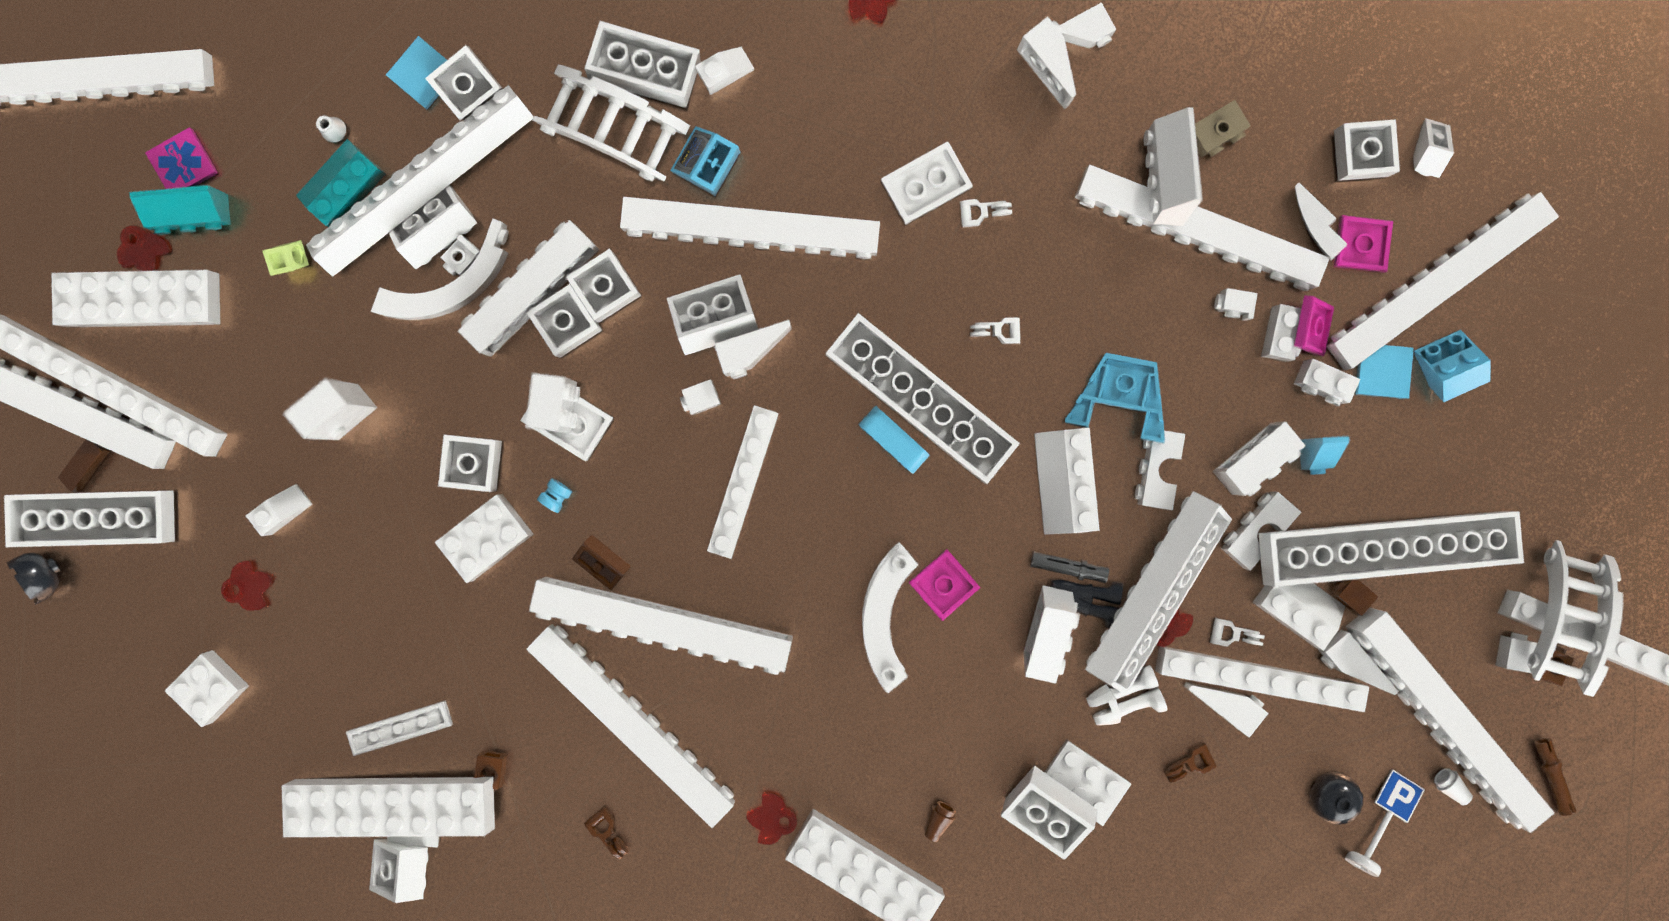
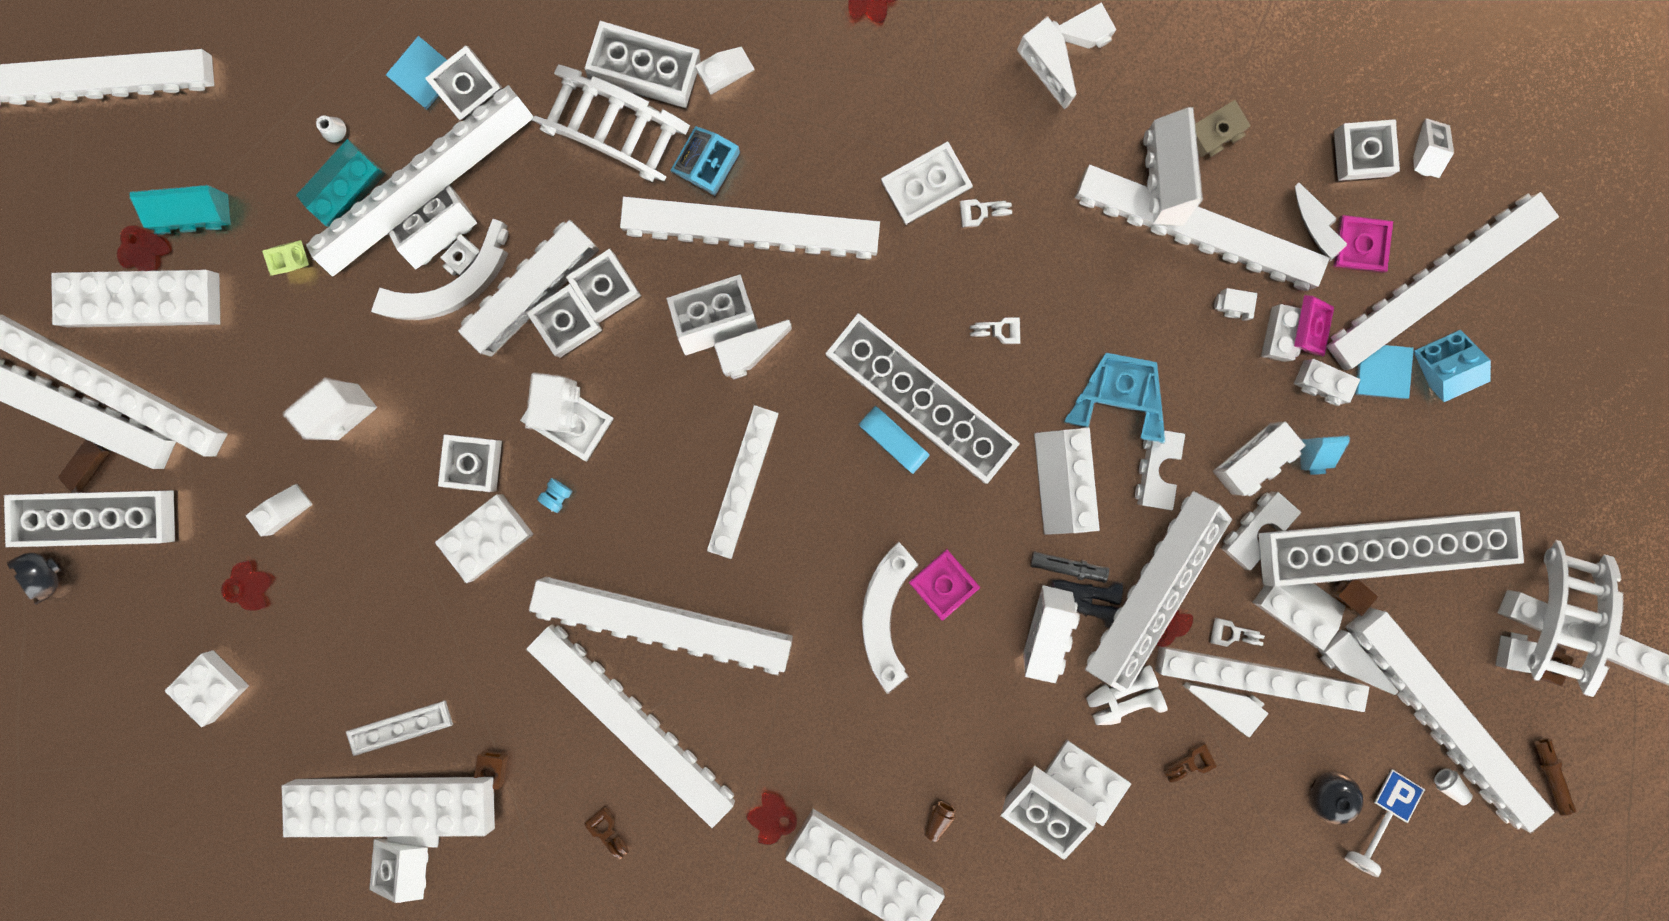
(181, 161): dark pink tile -> none
(601, 562): reddish brown slope -> none
(700, 397): white brick -> none

